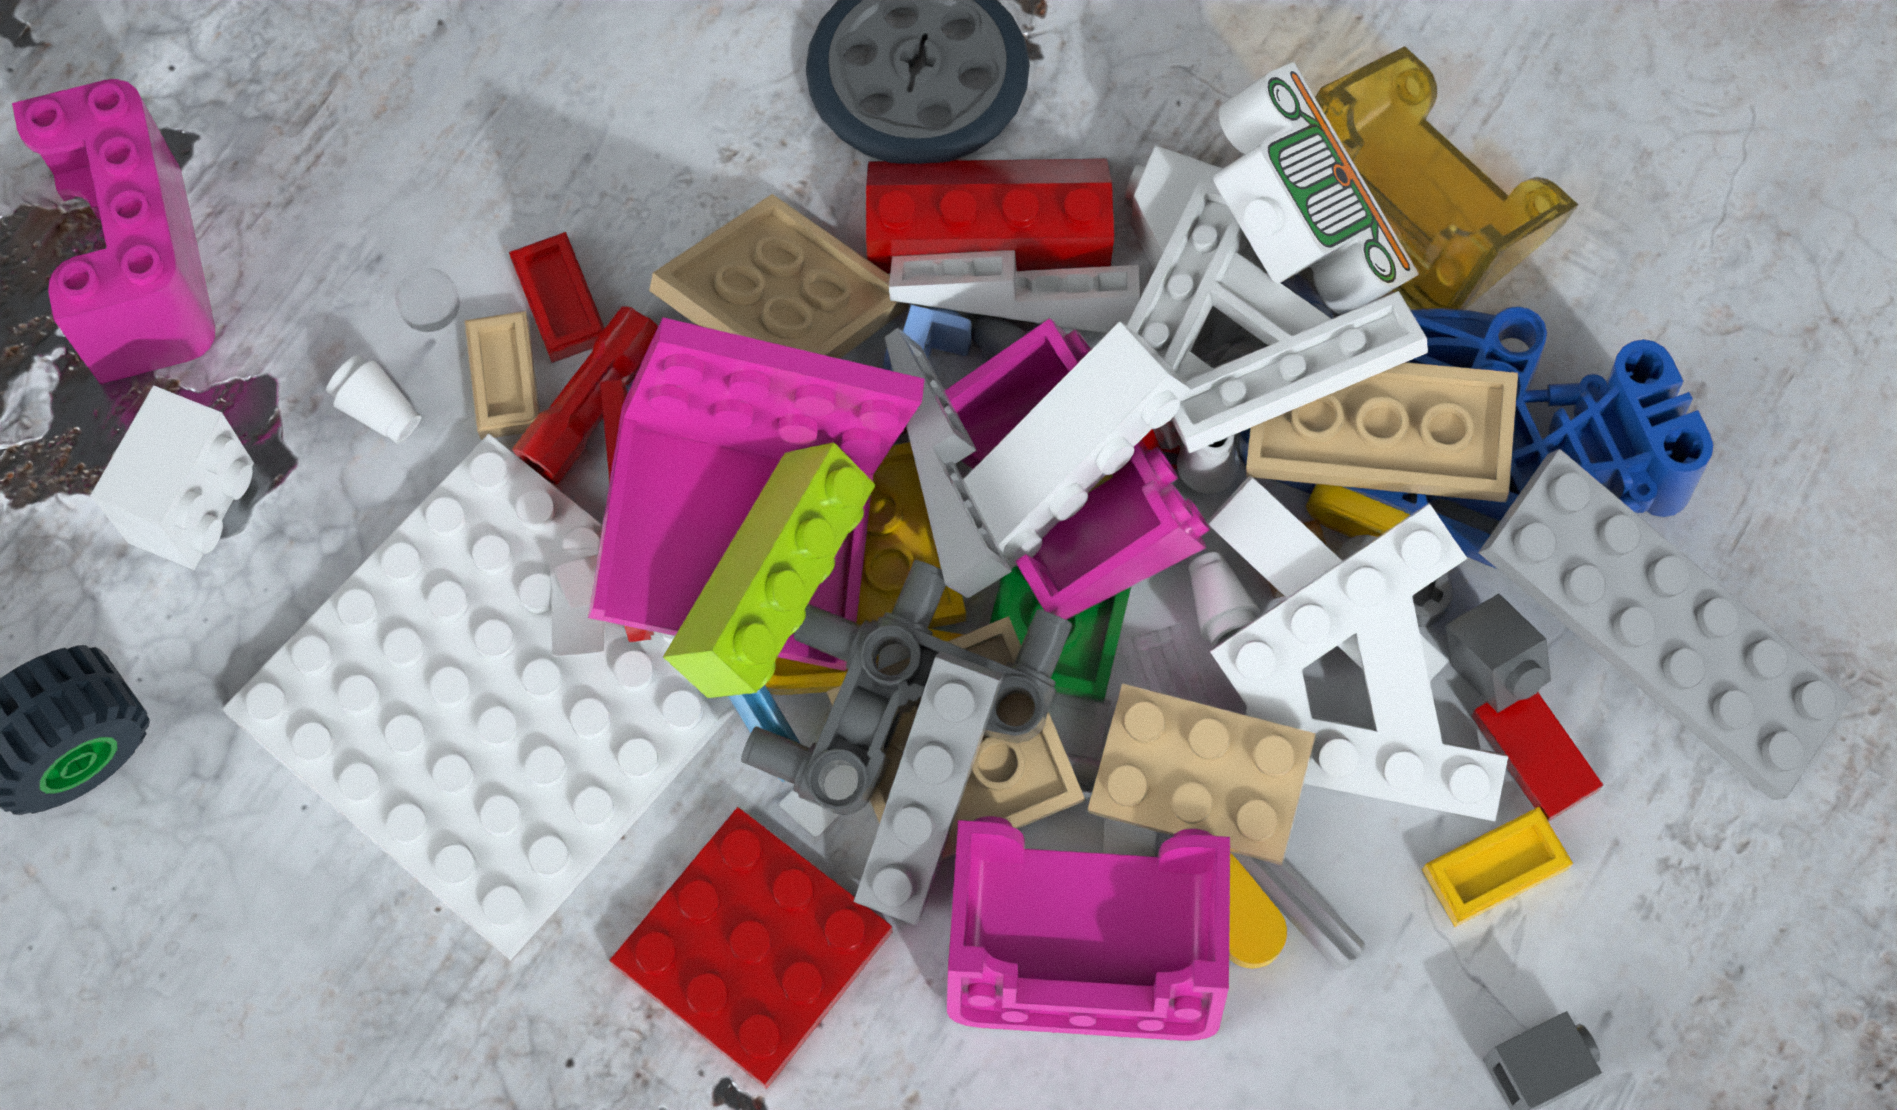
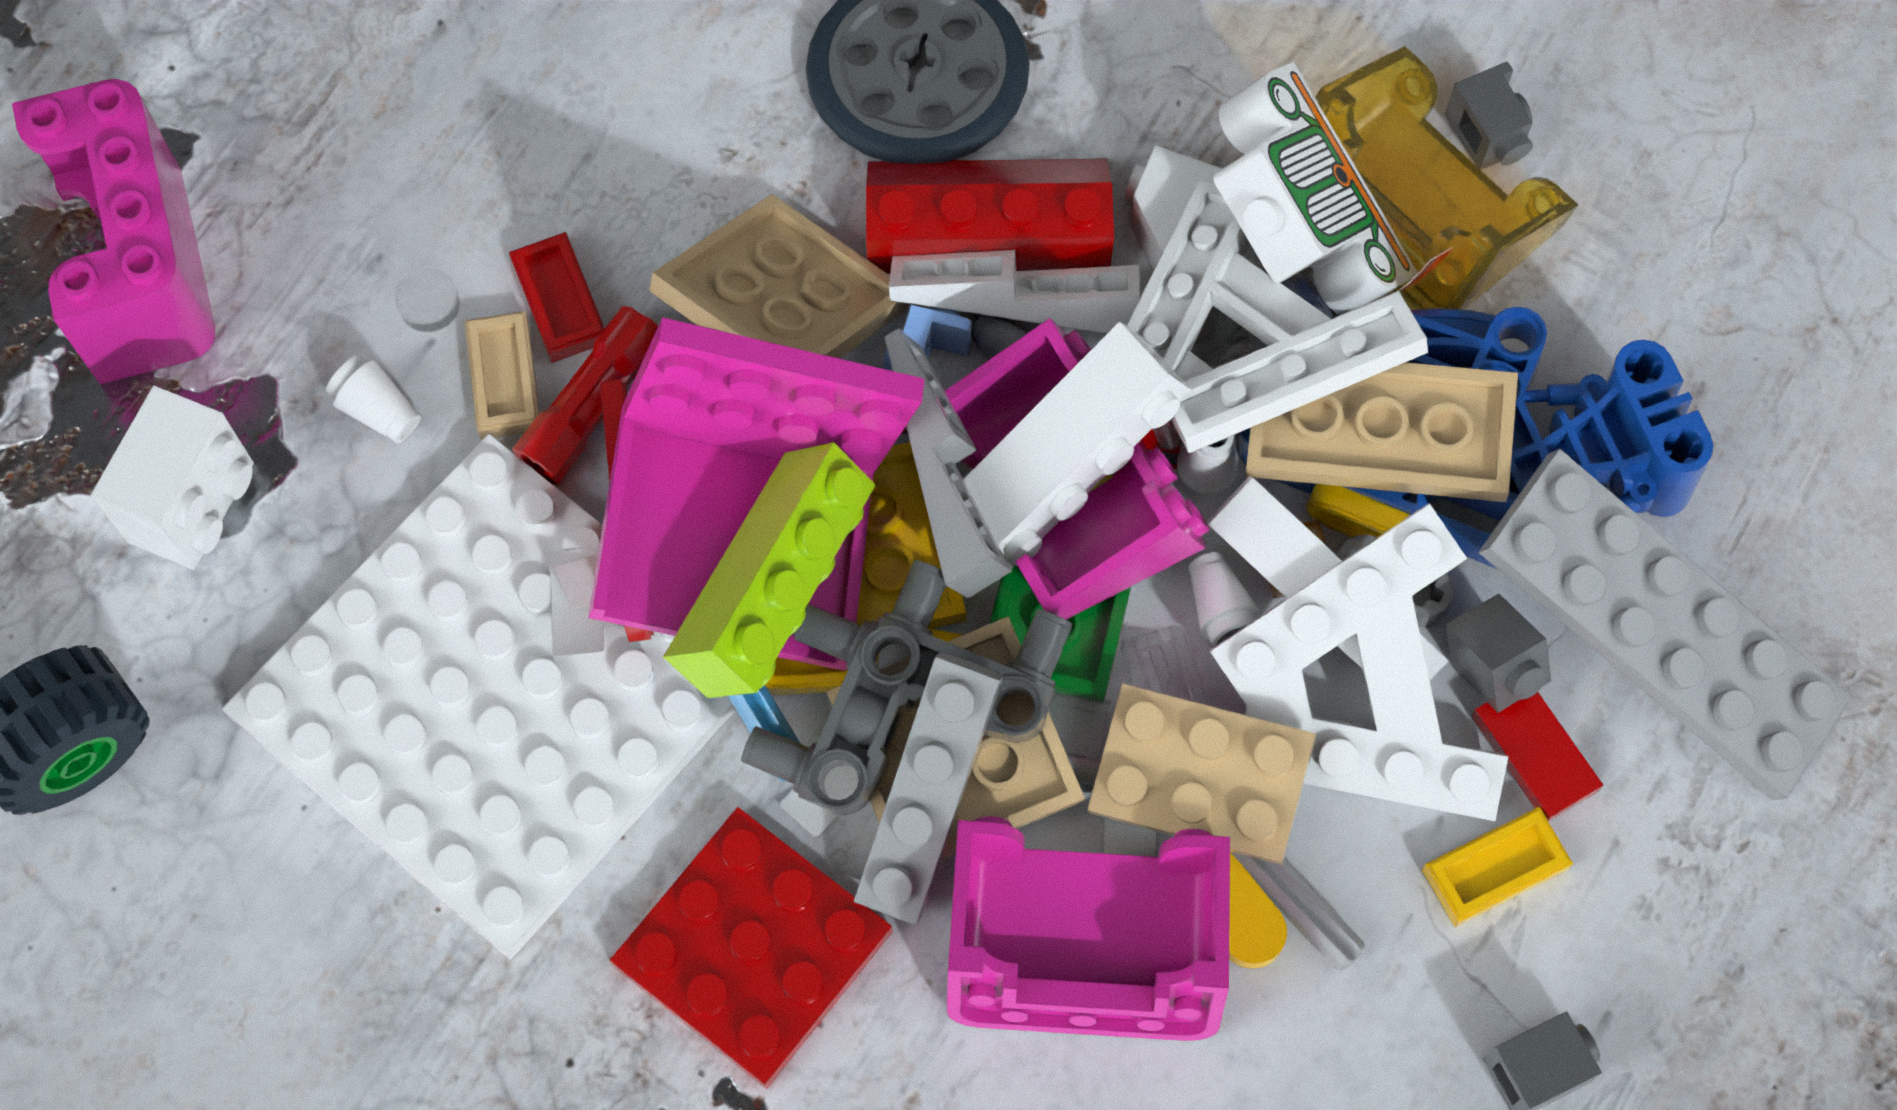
(1427, 268): none -> red sticker
(1491, 117): none -> dark grey brick

